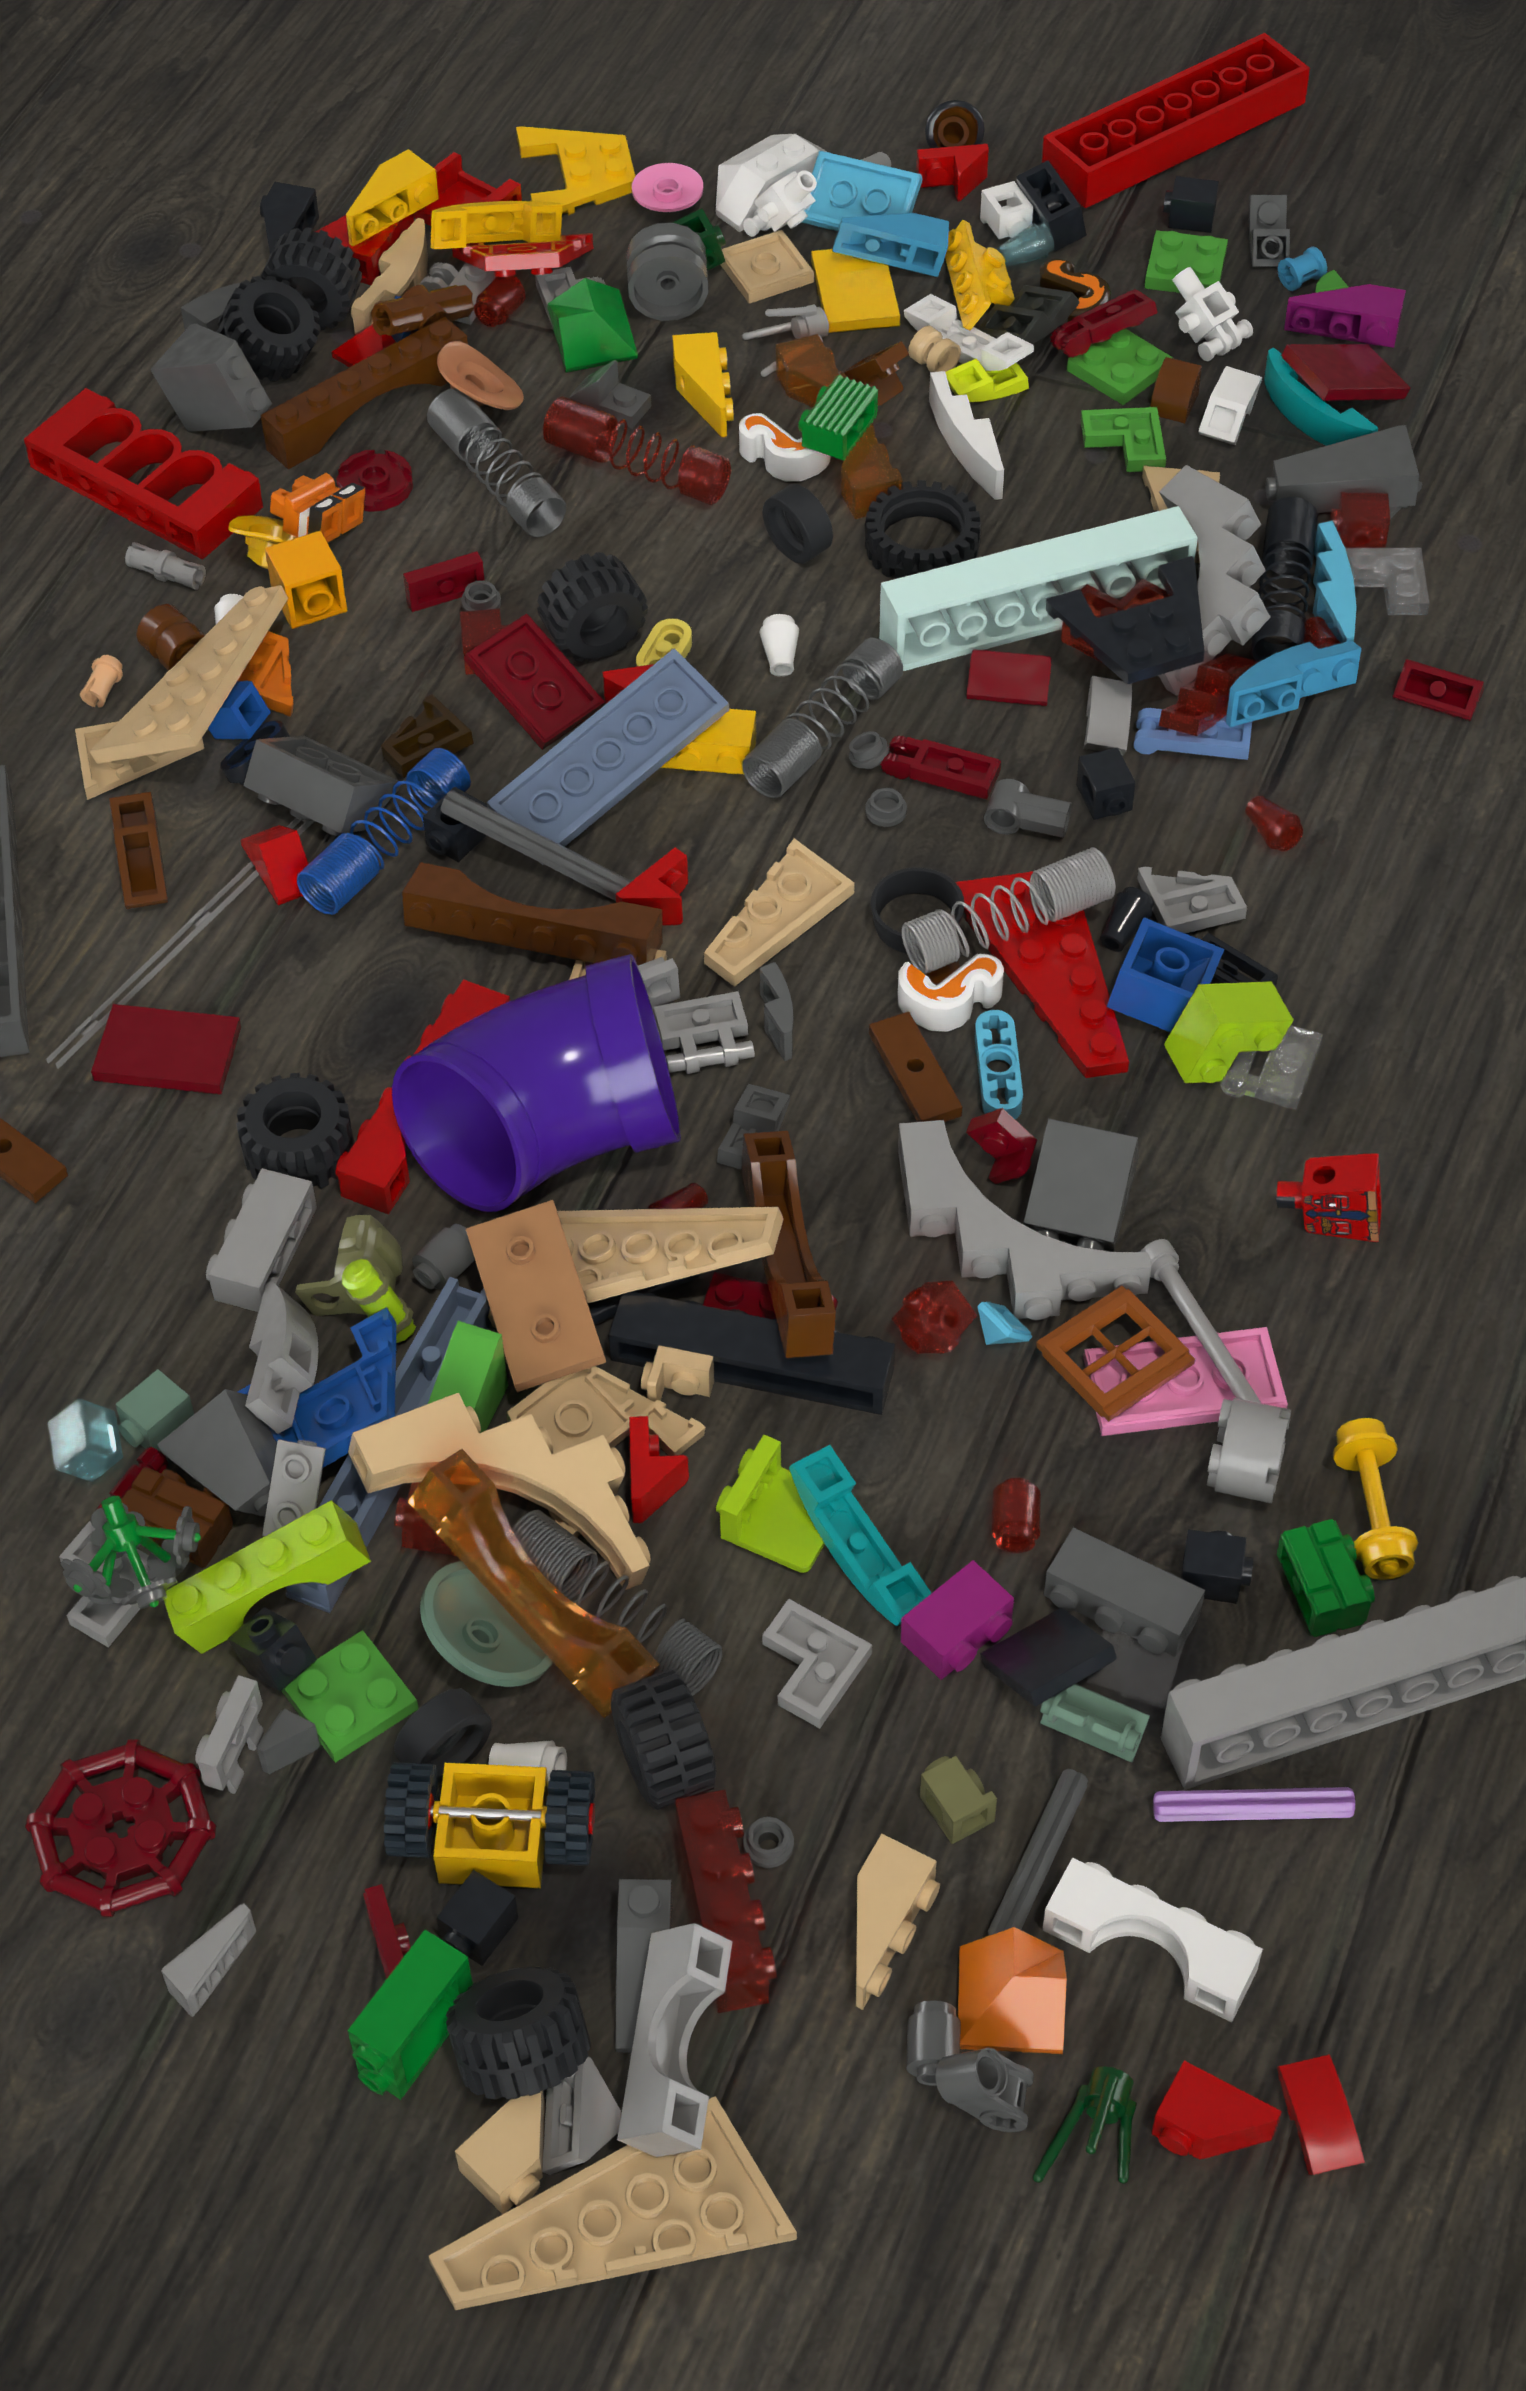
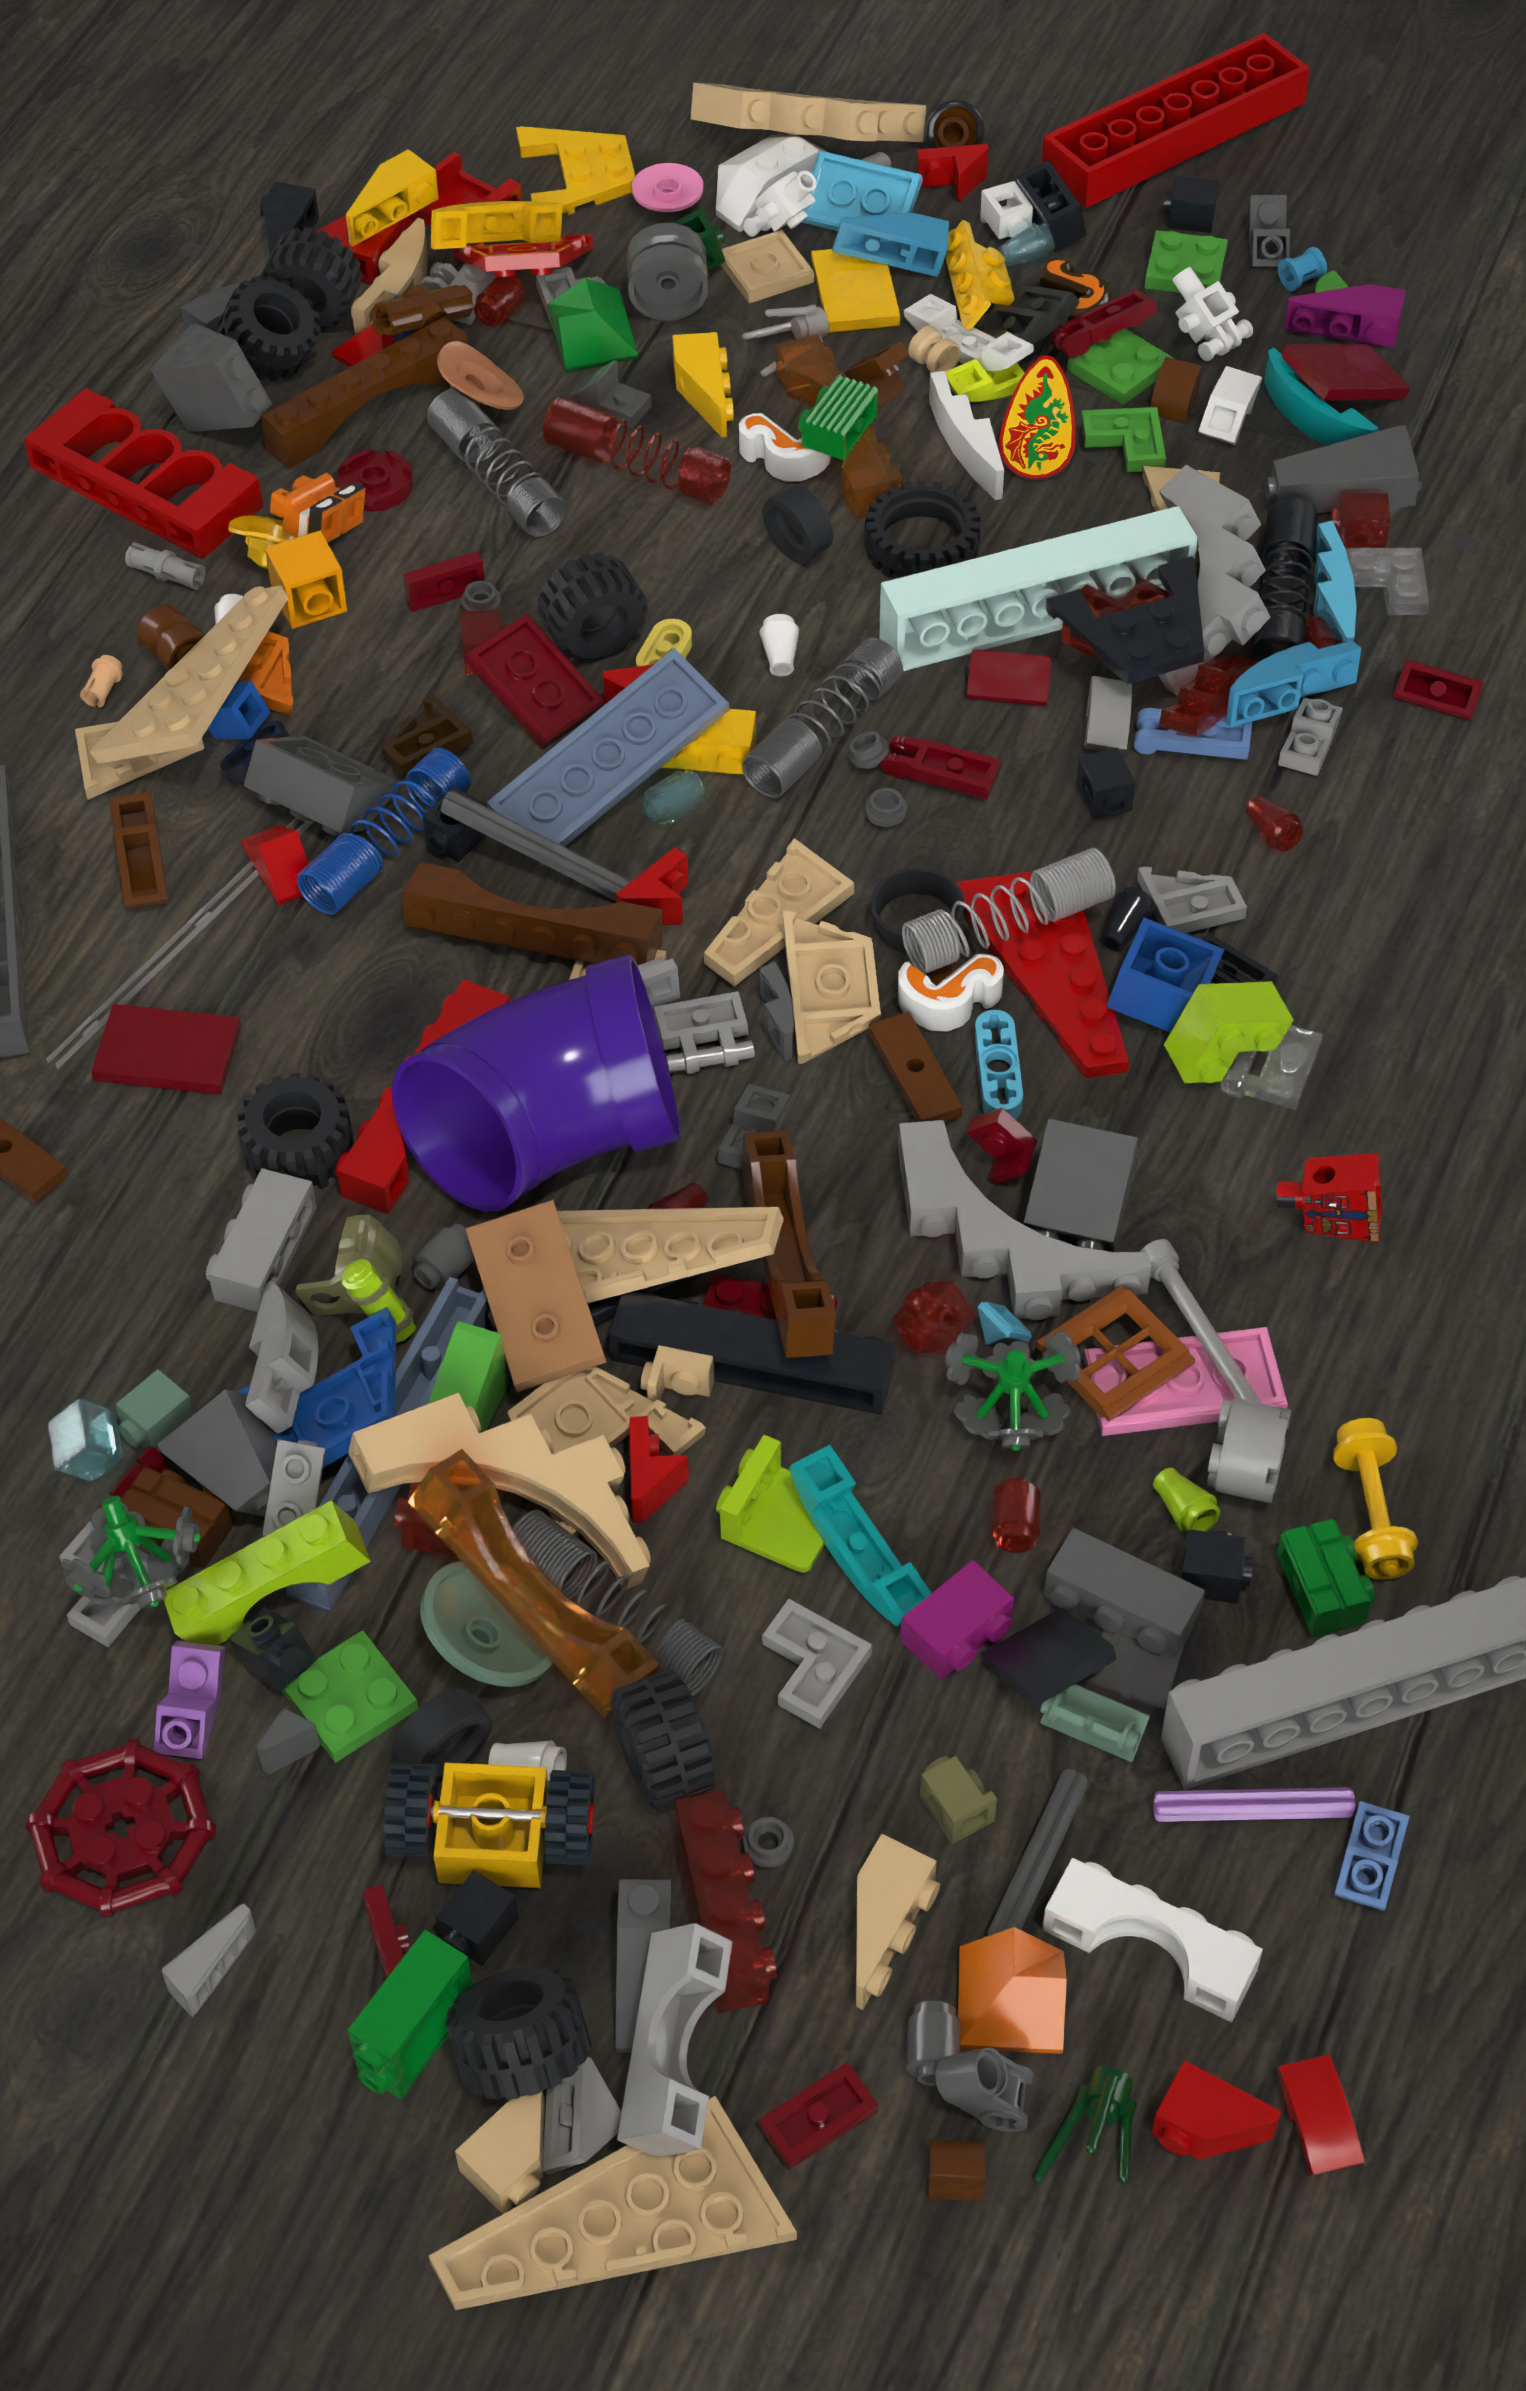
(192, 1700): none -> medium lavender slope
(234, 1726): light grey plate -> none
(673, 797): none -> clear light blue brick
(807, 114): none -> tan arch
(818, 2115): none -> dark red plate
(829, 984): none -> tan wing
(956, 2169): none -> reddish brown brick
(1012, 1375): none -> dark grey plant
(1016, 808): dark grey piece -> none
(1039, 424): none -> shield
(1187, 1502): none -> lime cone
(1310, 736): none -> light grey slope
(1371, 1856): none -> medium blue slope

